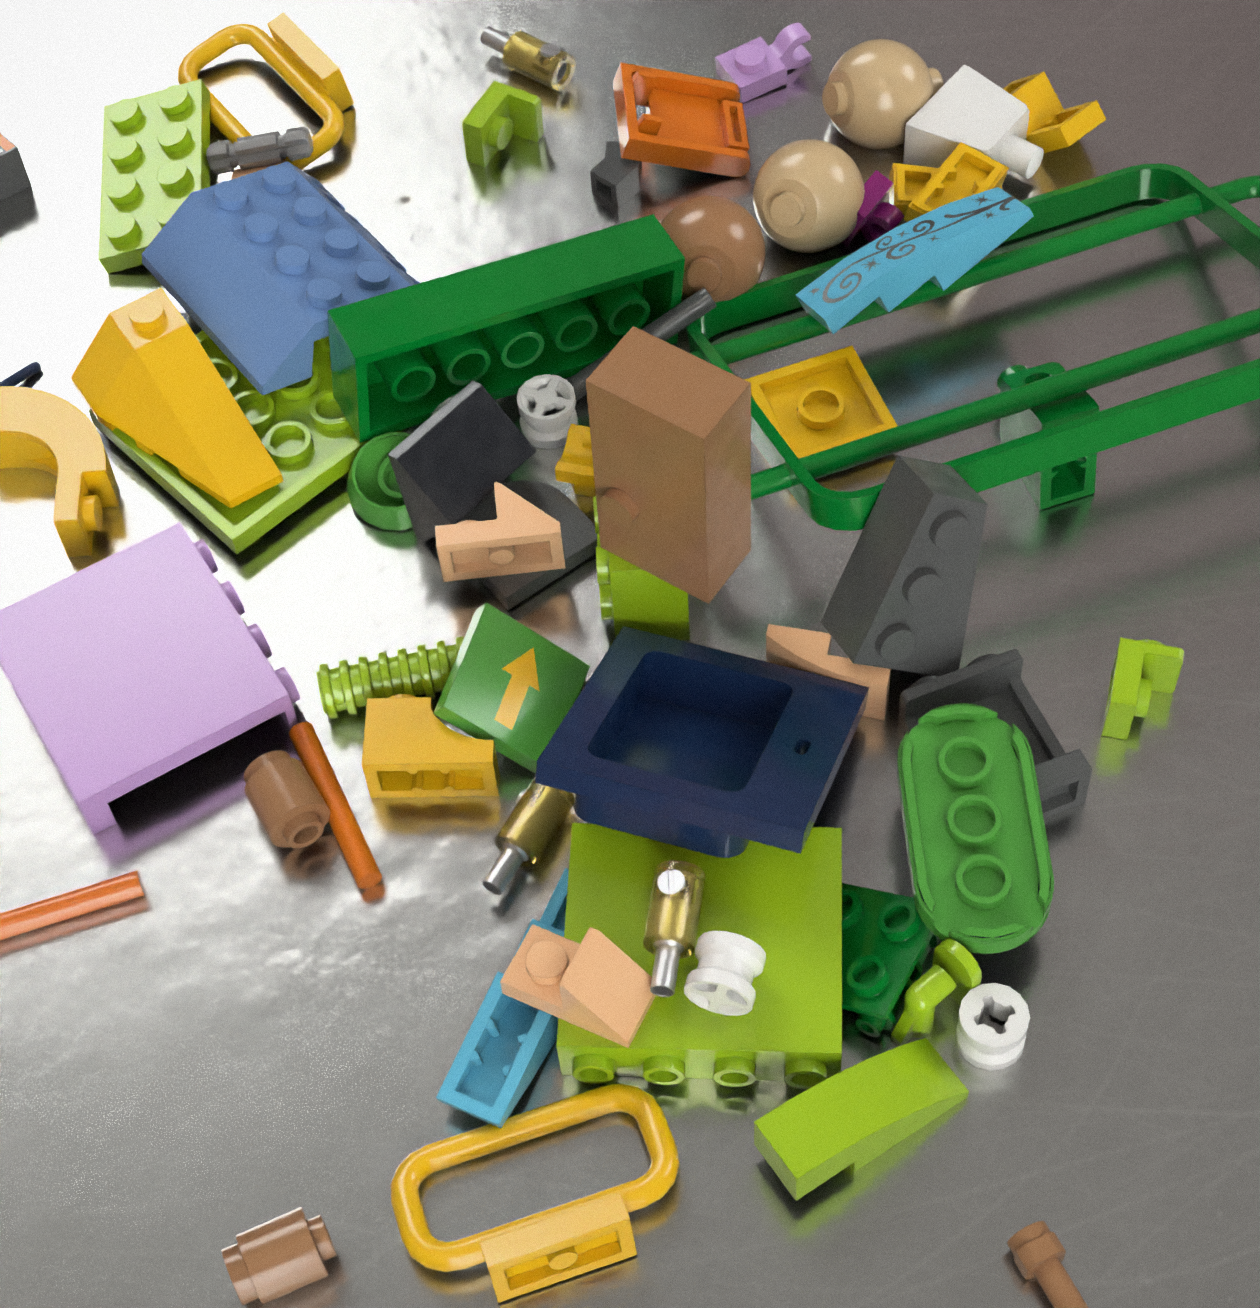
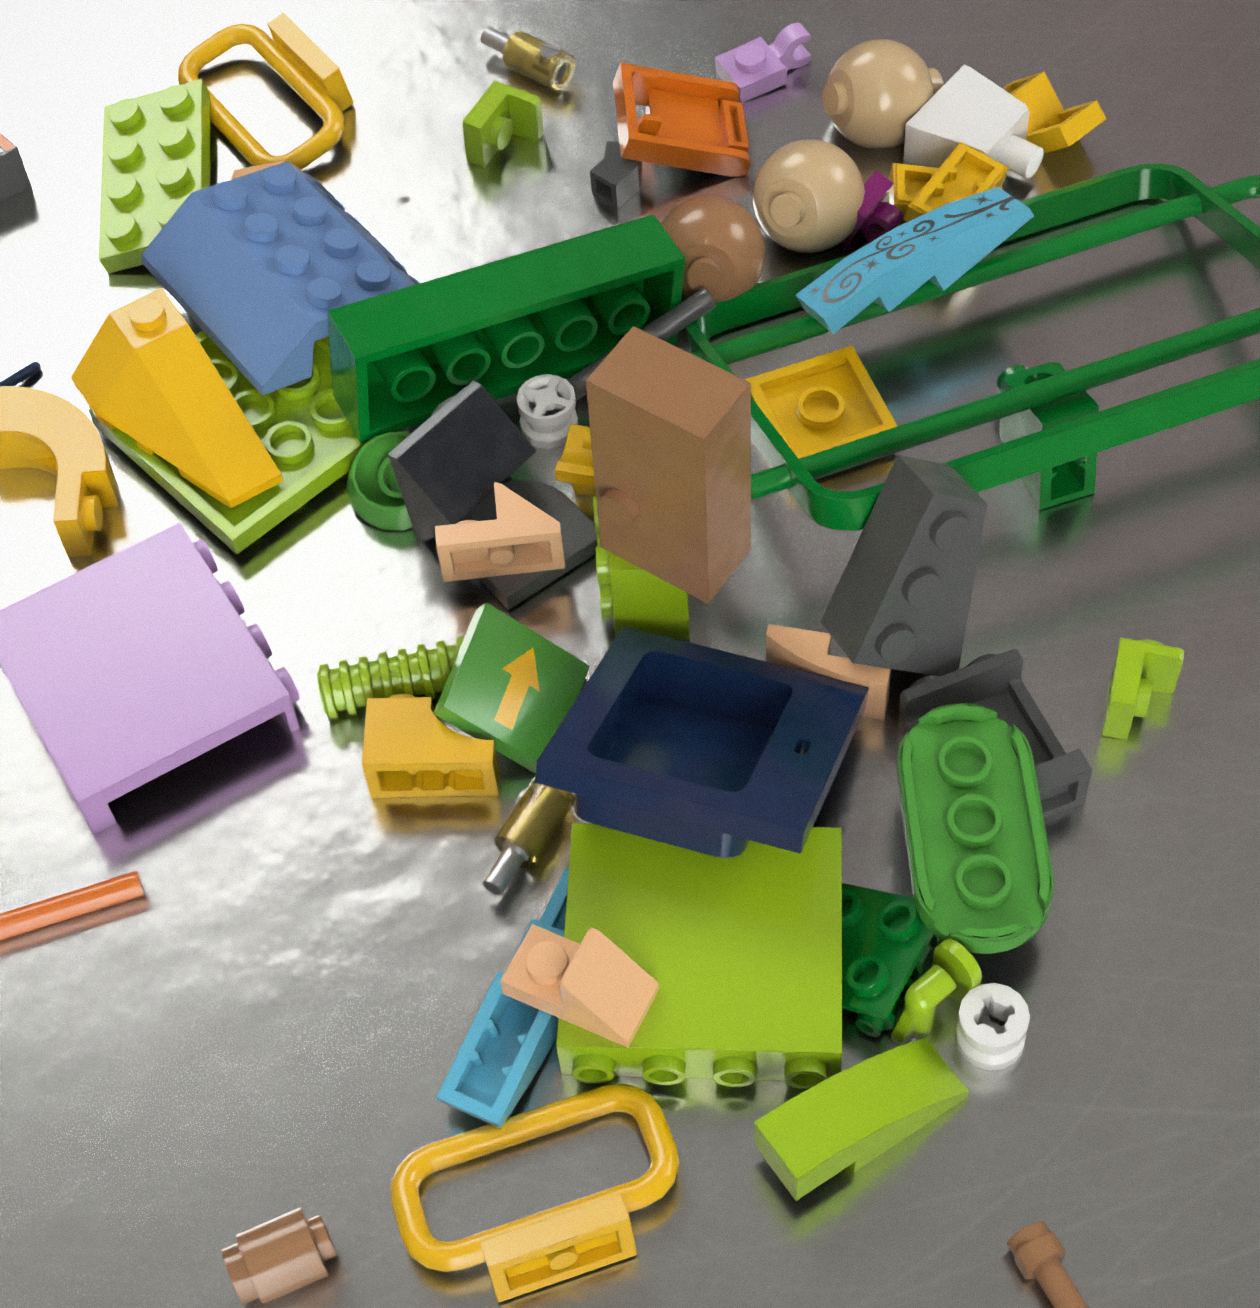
(260, 150): light grey axle -> none
(285, 800): medium nougat brick -> none
(341, 815): orange bar -> none
(672, 920): clear yellow piece -> none
(725, 973): white wheel -> none

